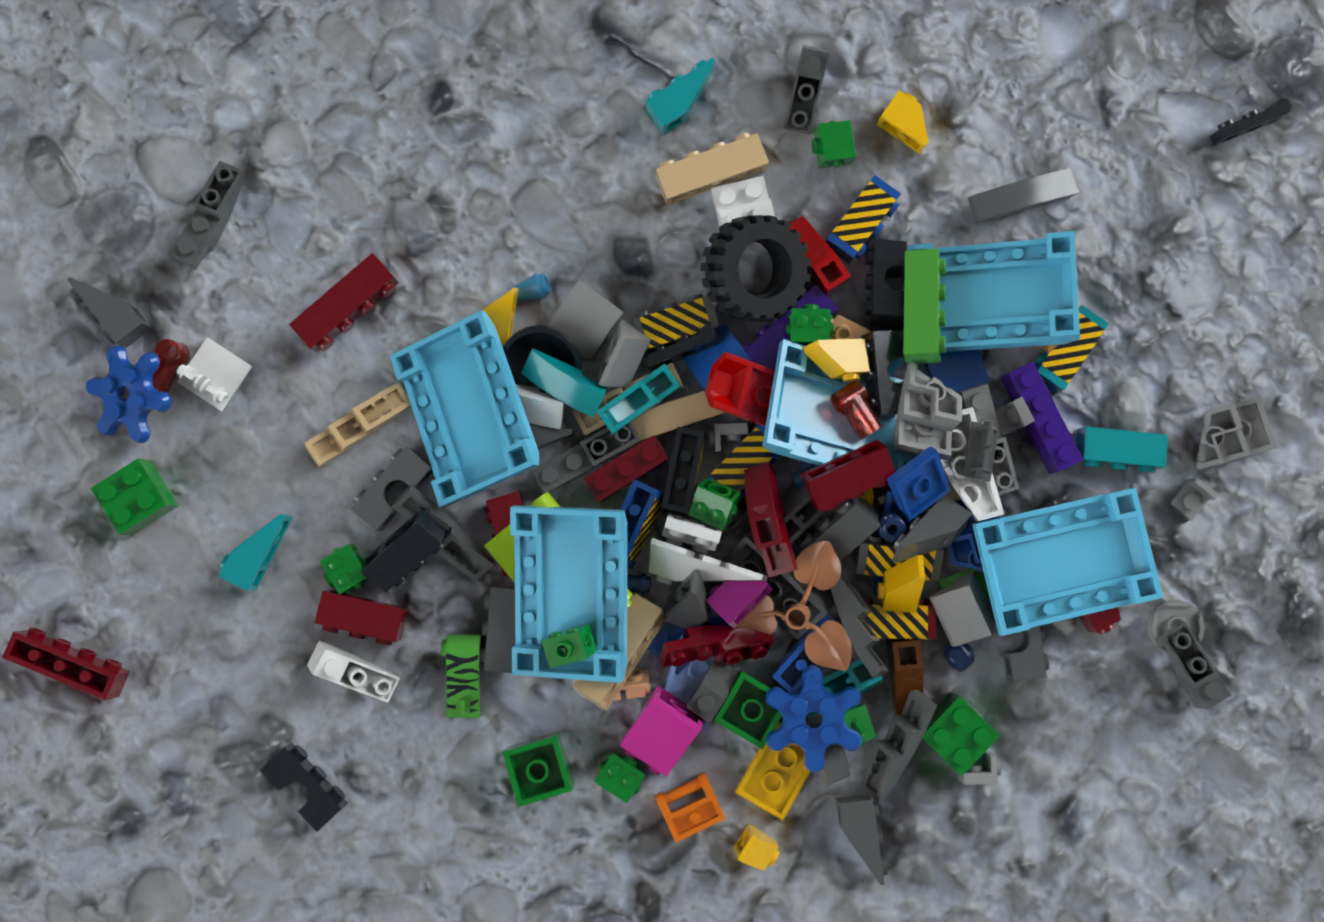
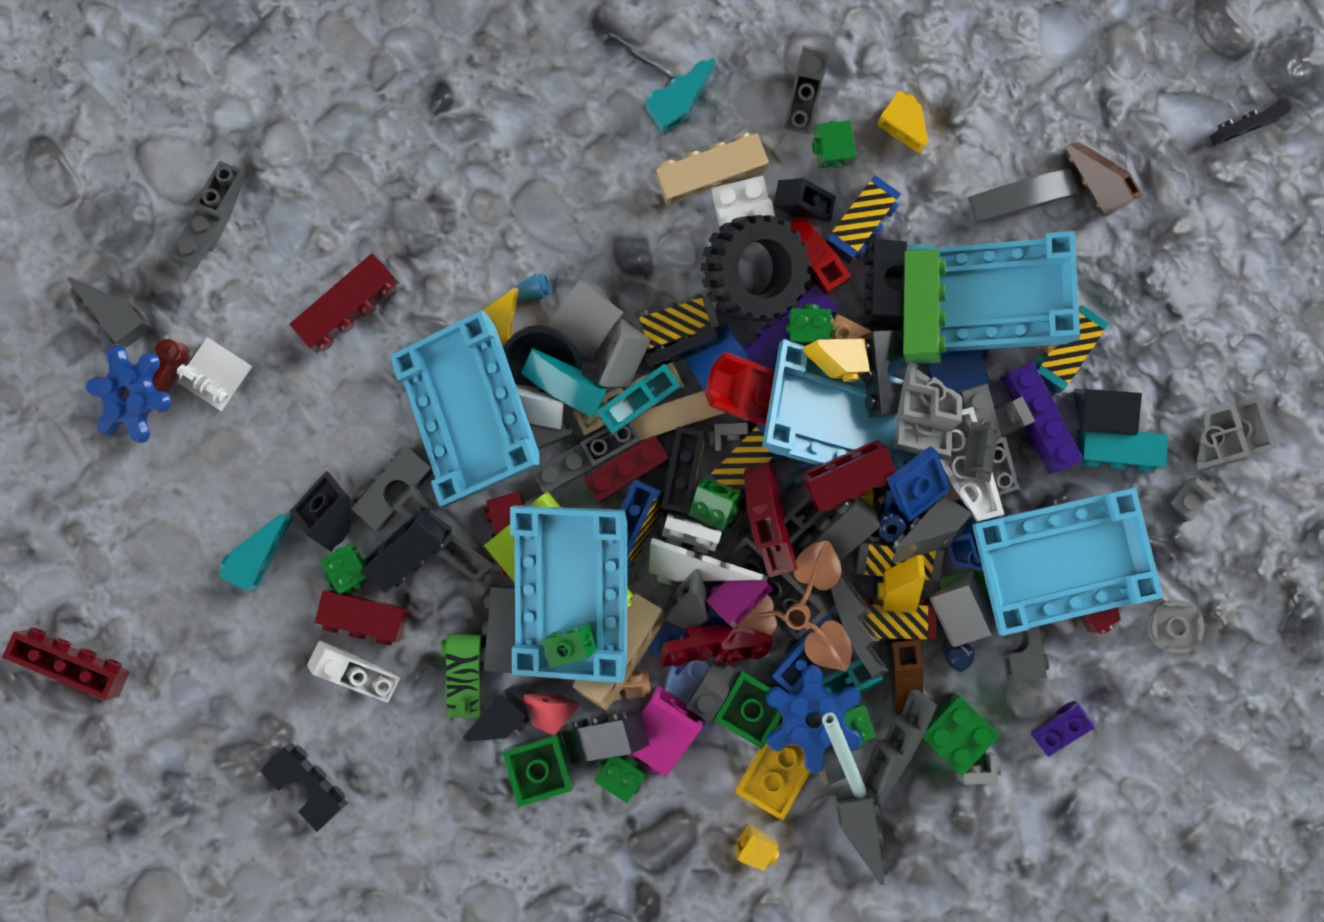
(134, 497): green brick -> none
(324, 512): none -> black slope
(358, 424): tan slope -> none
(501, 719): none -> black slope
(549, 711): none -> coral slope
(605, 736): none -> black brick
(639, 583): dark blue pin -> none
(694, 815): orange plate -> none
(804, 199): none -> black slope
(844, 754): none -> light aqua piece
(853, 403): clear red piece -> none
(1064, 728): none -> dark purple plate
(1108, 182): none -> slope
(1108, 411): none -> black slope
(1194, 668): dark grey slope -> none

